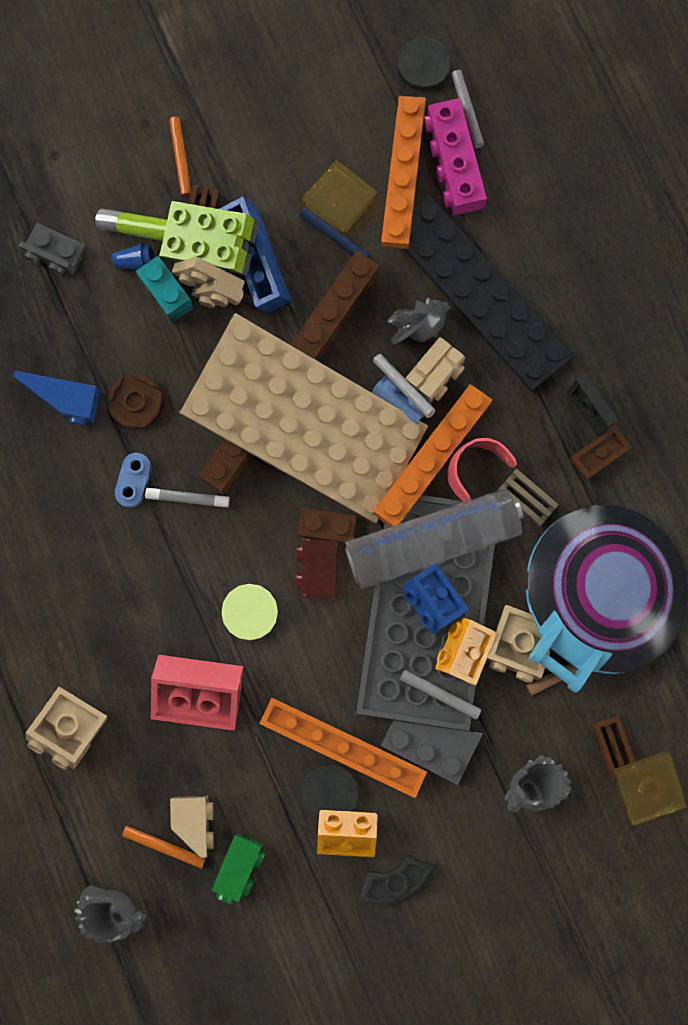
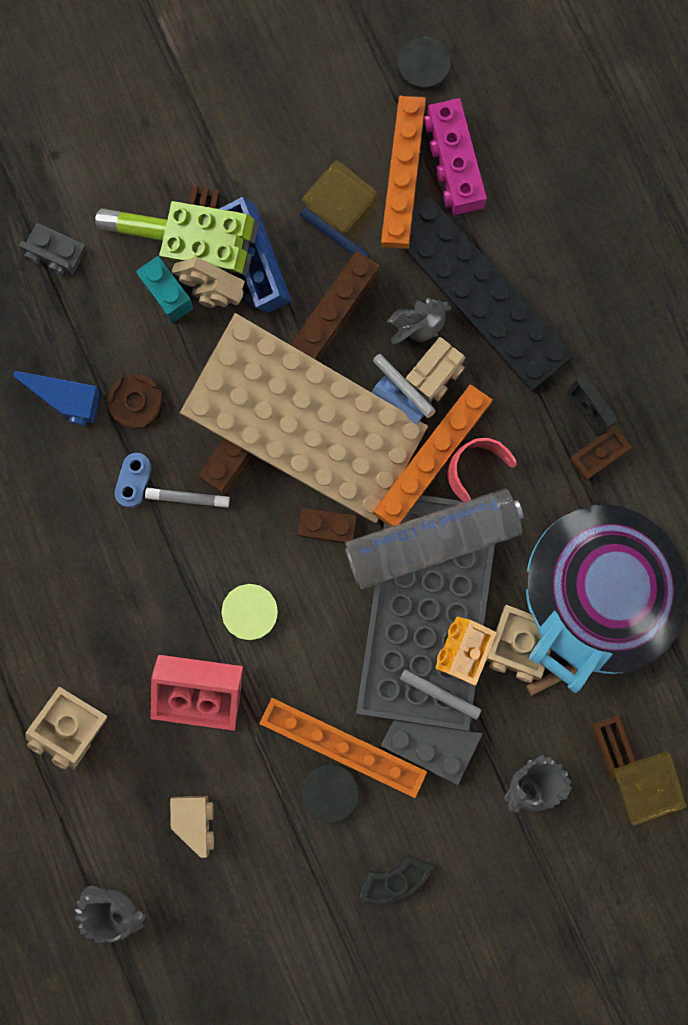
(133, 257): blue cone -> none
(163, 847): orange bar -> none
(180, 156): orange bar -> none
(236, 869): green brick -> none
(318, 568): clear red bracket -> none
(347, 833): light orange bracket -> none
(434, 598): blue bracket -> none
(470, 117): light grey bar -> none
(536, 490): dark tan tile -> none

